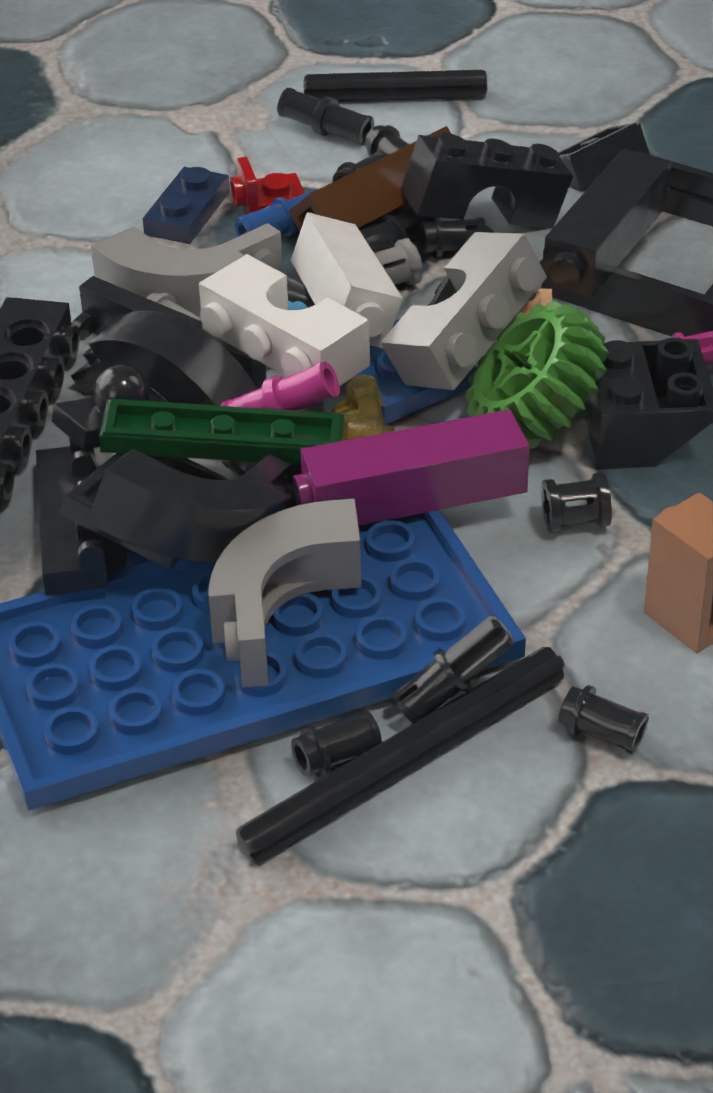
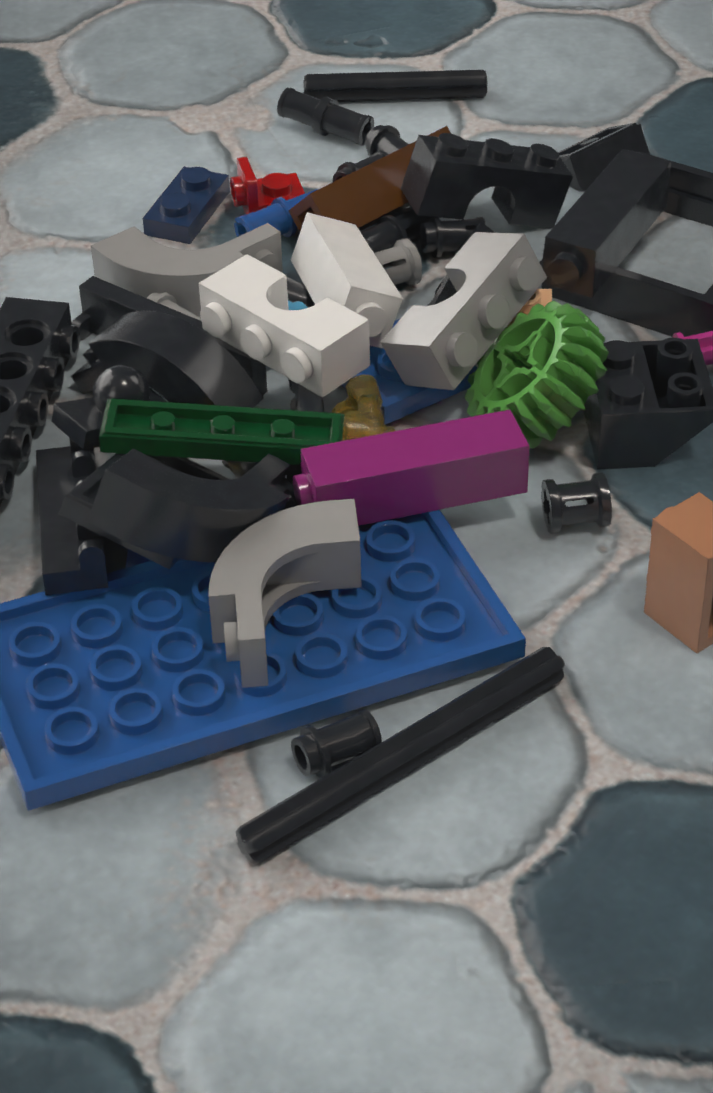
(293, 391): dark pink pin -> none
(453, 669): black axle -> none
(602, 718): black pin -> none

